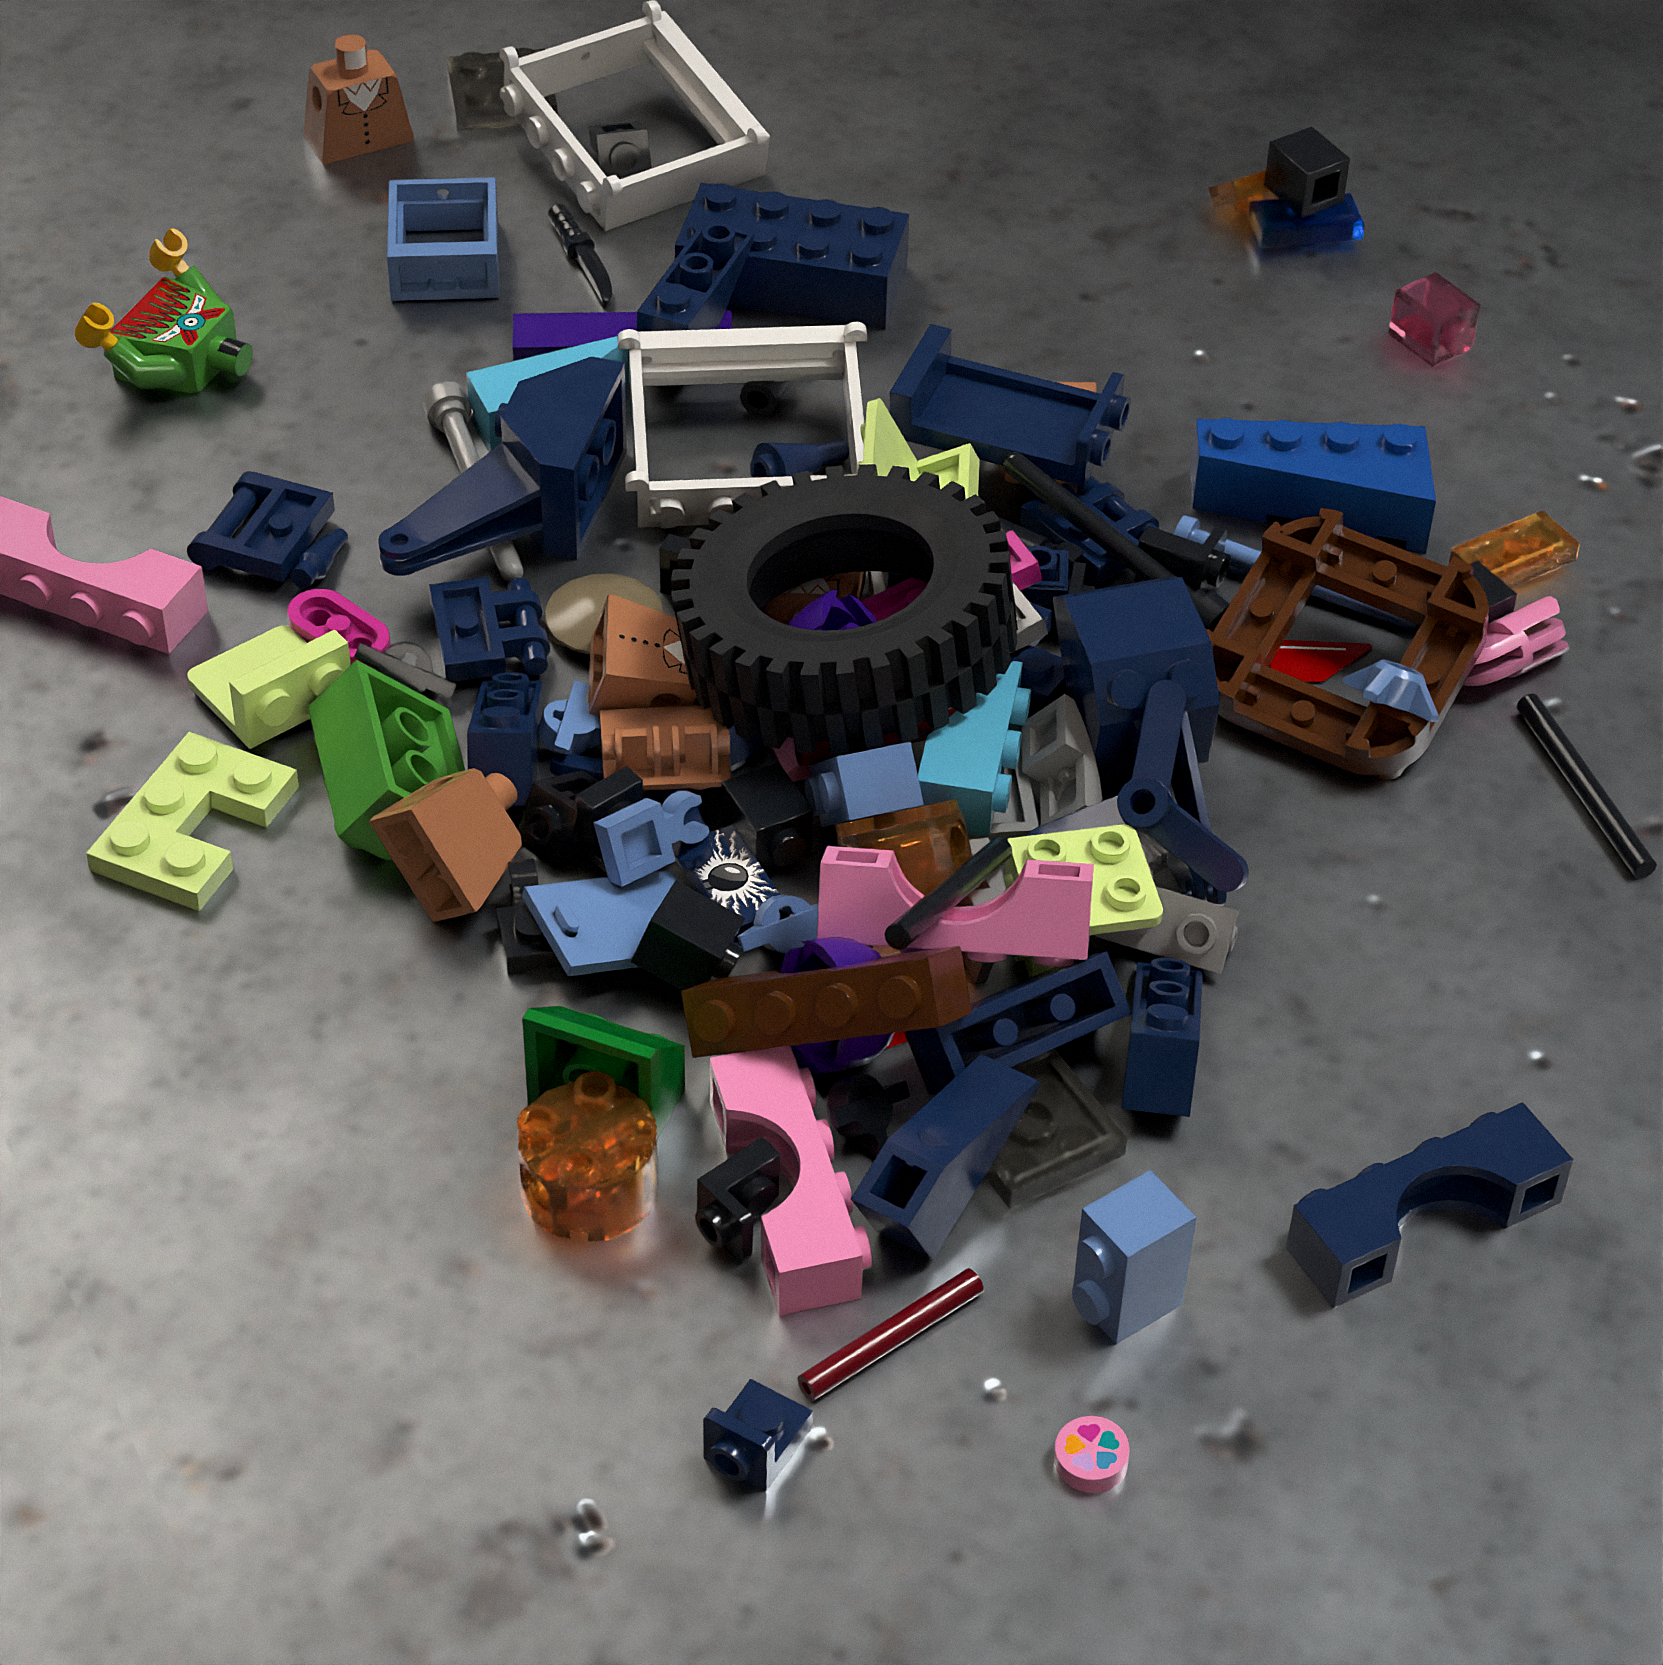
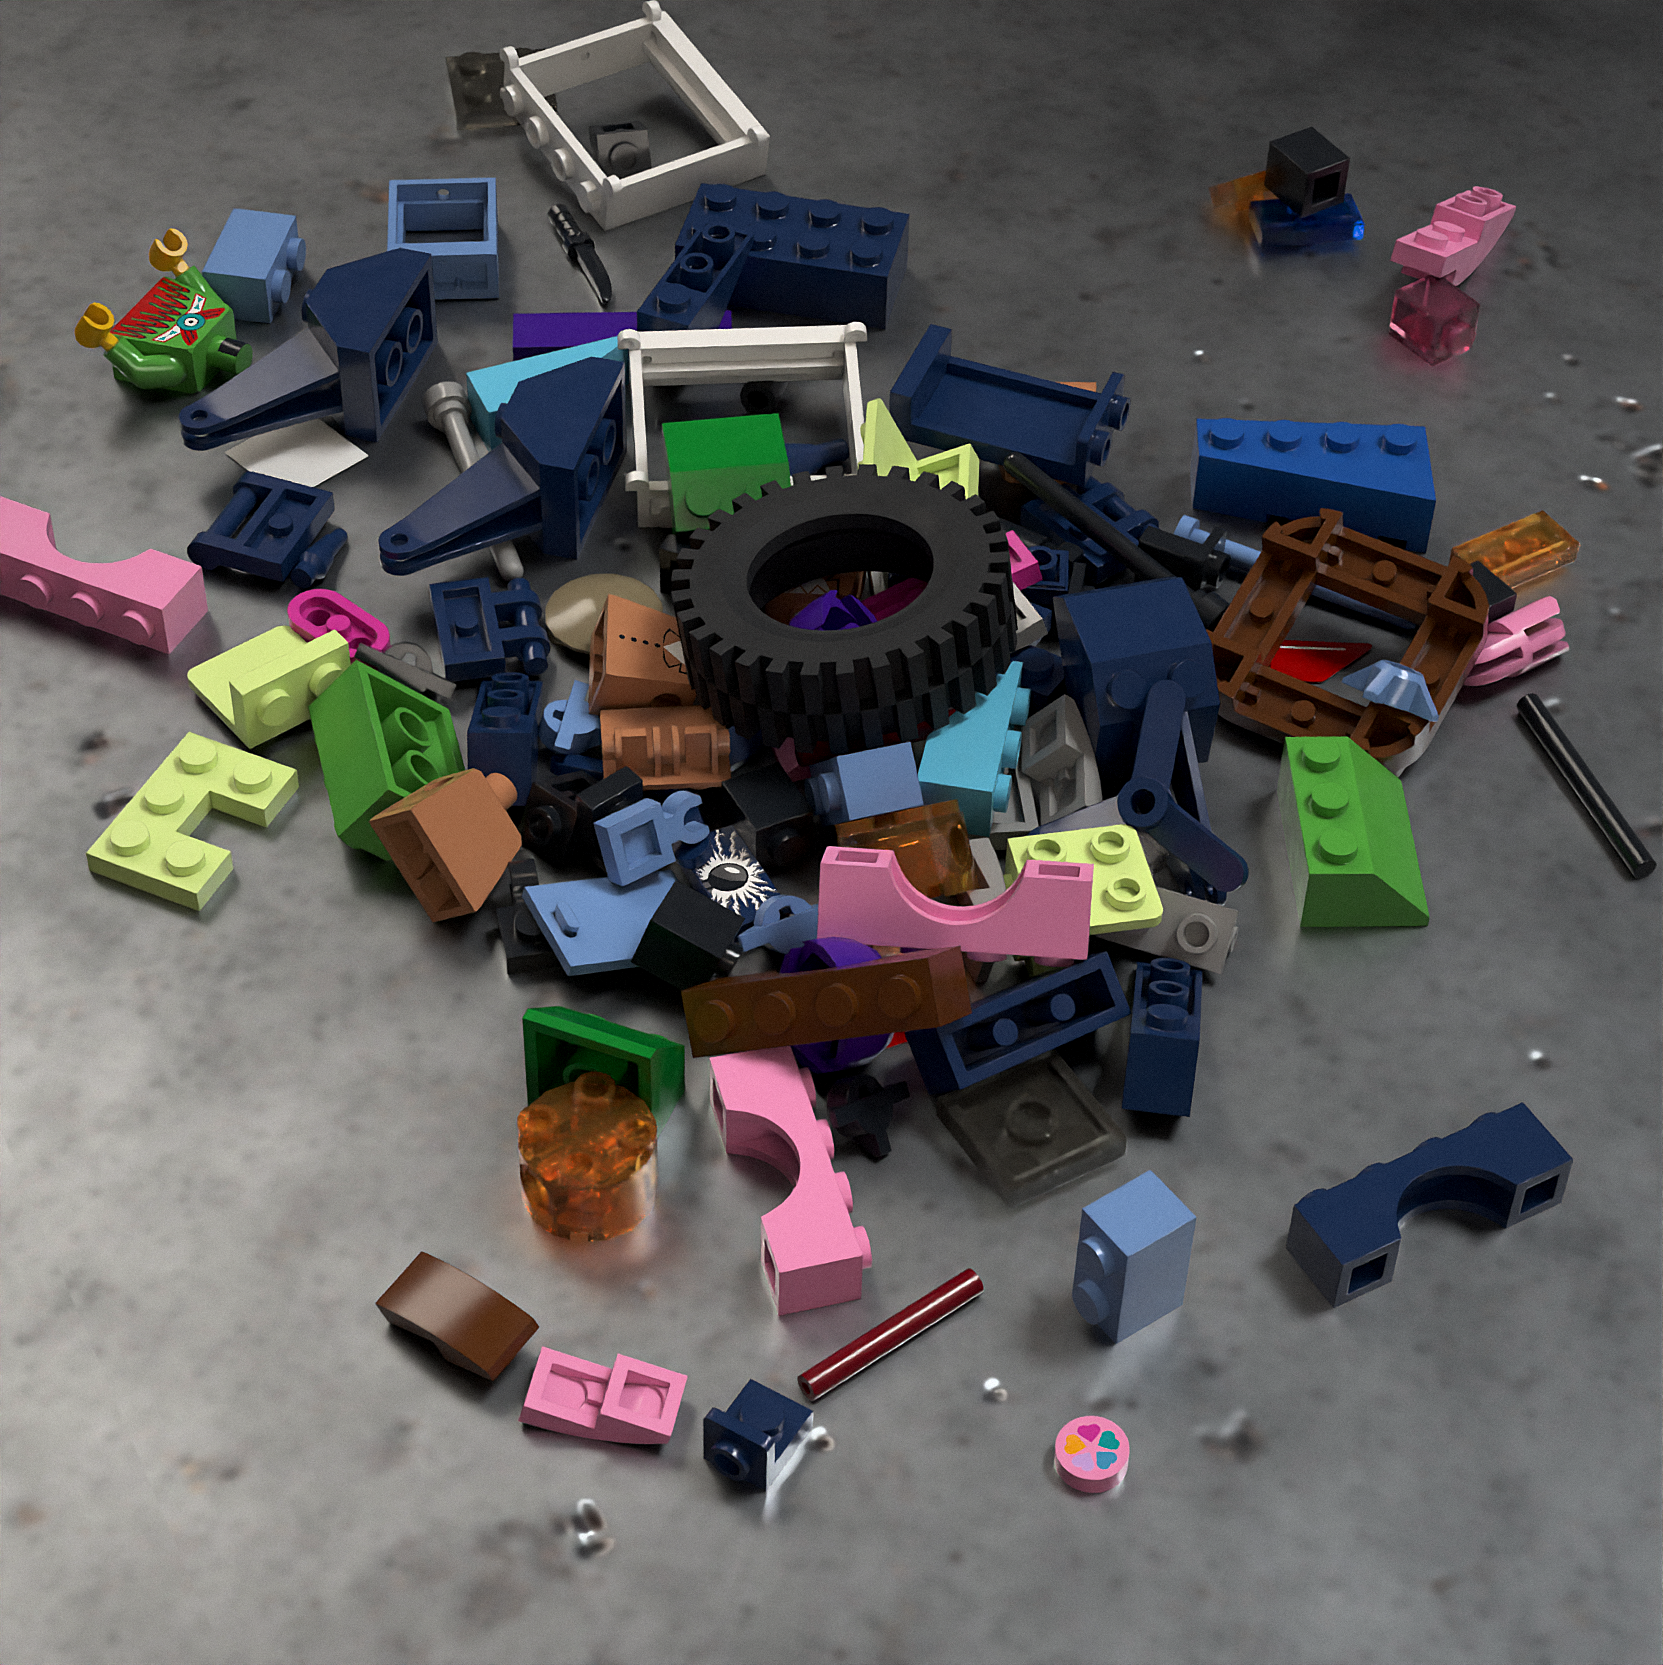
(255, 263): none -> medium blue brick
(298, 453): none -> white sticker
(354, 104): nougat torso -> none
(354, 361): none -> dark blue slope
(459, 1314): none -> reddish brown slope
(591, 1401): none -> bright pink slope
(718, 461): none -> green slope
(735, 1195): black bracket -> none
(942, 1155): dark blue slope -> none
(947, 893): black bar -> none
(1347, 837): none -> bright green slope
(1457, 237): none -> bright pink slope

